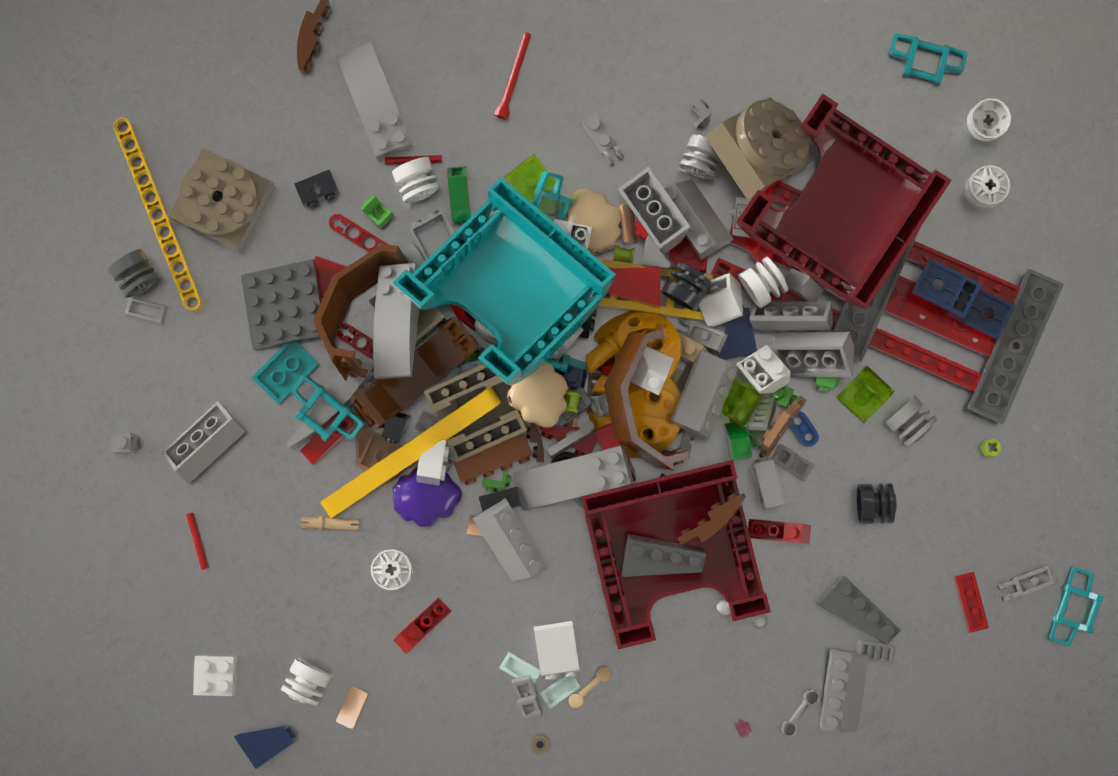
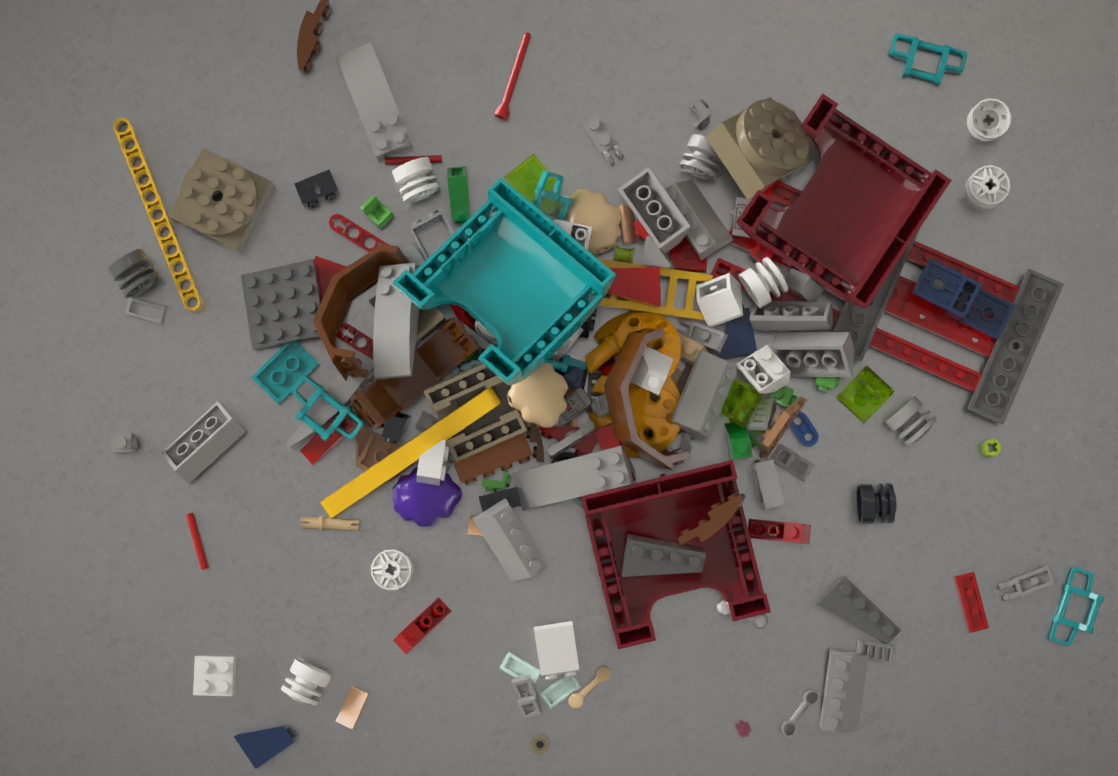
(572, 400): lime bush -> none
(685, 288): black wheel -> none

